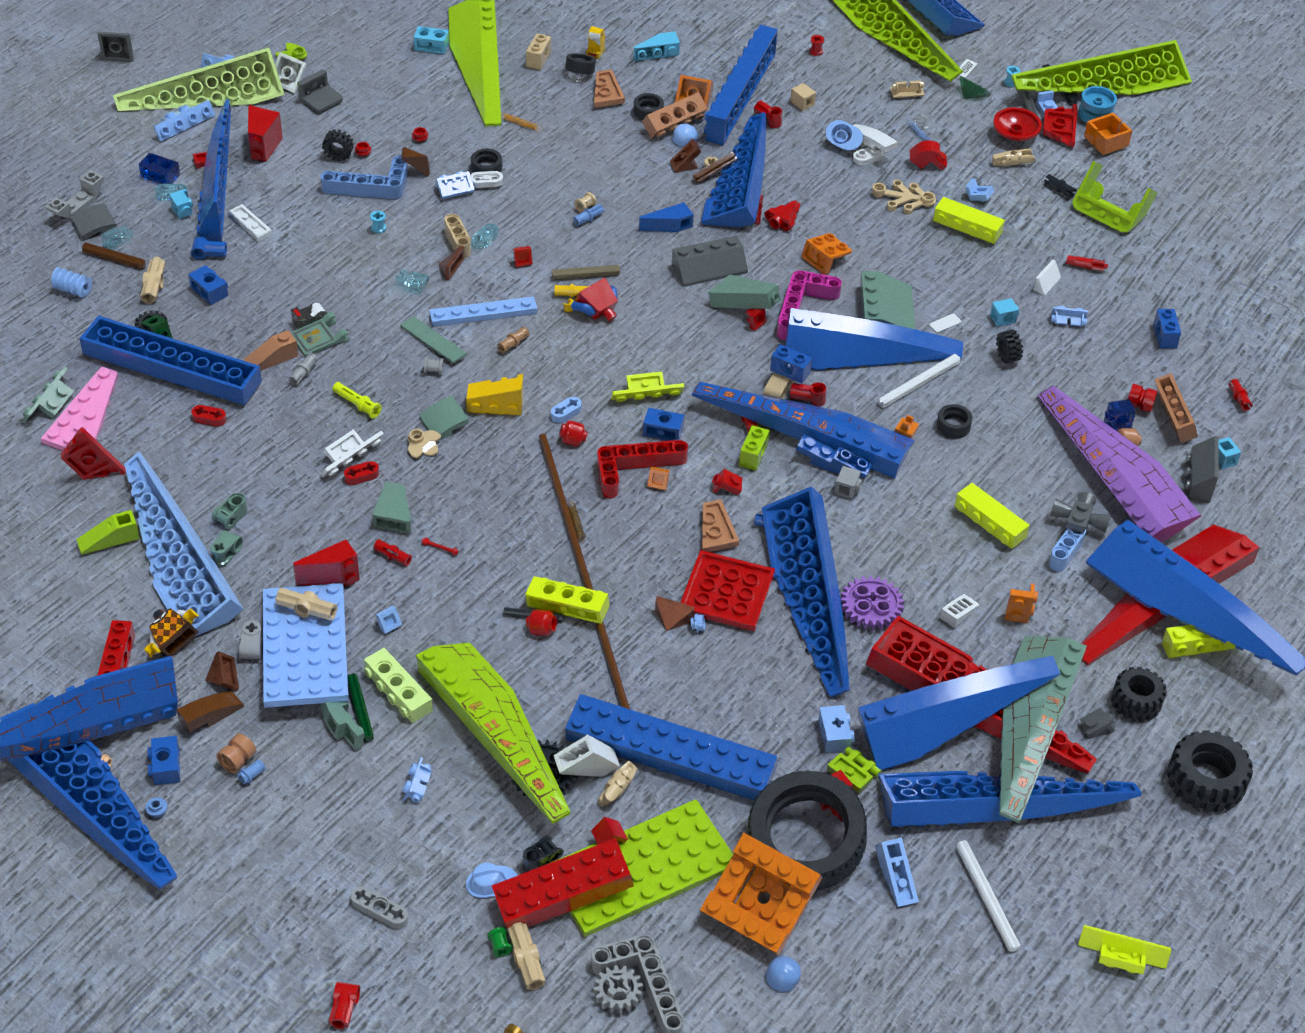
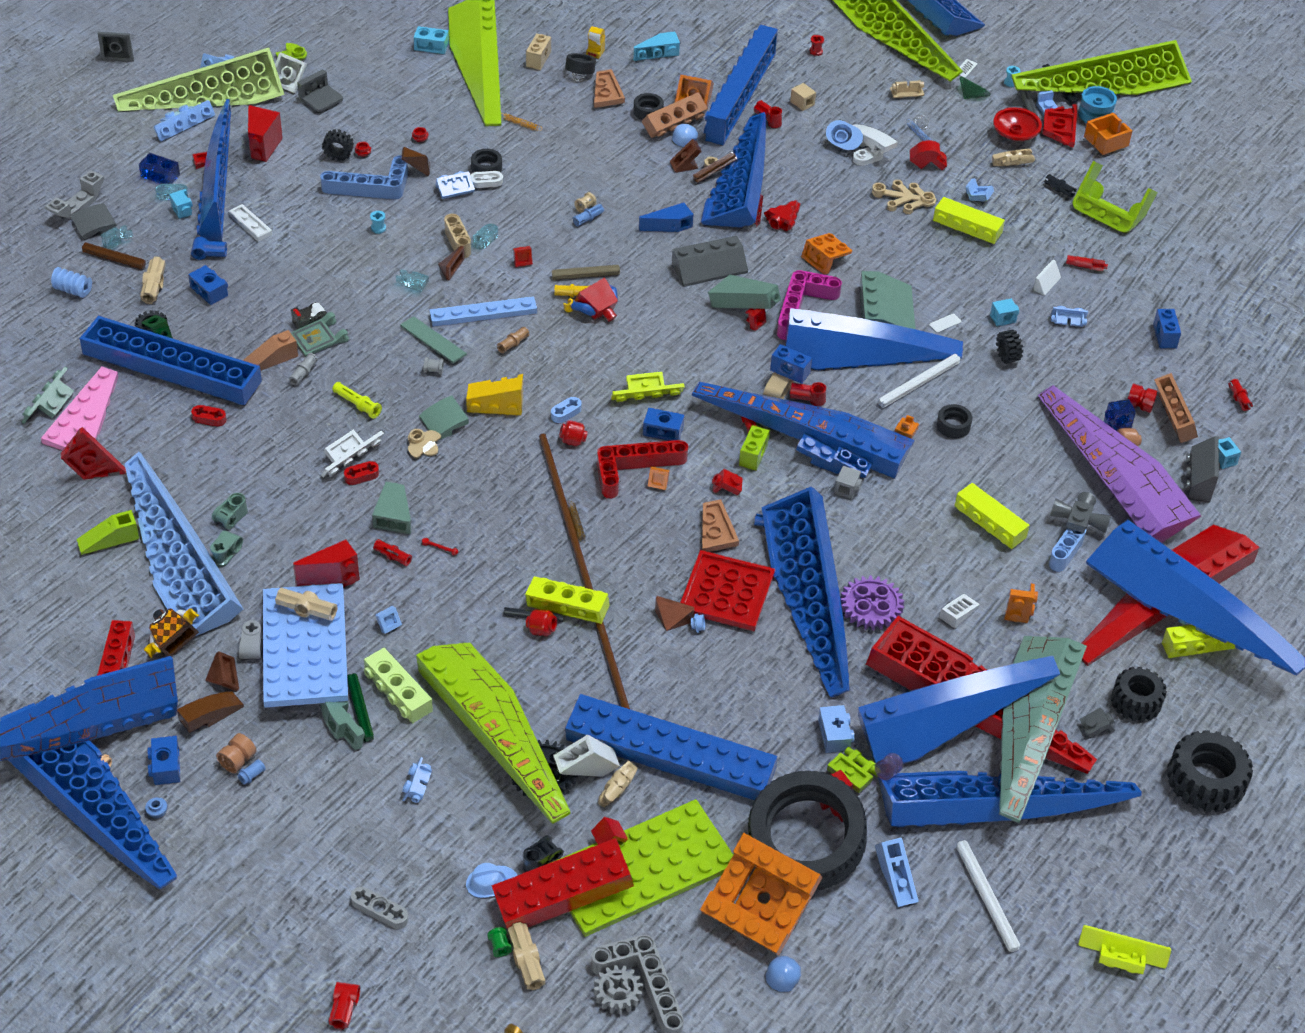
(889, 766): none -> clear purple wheel

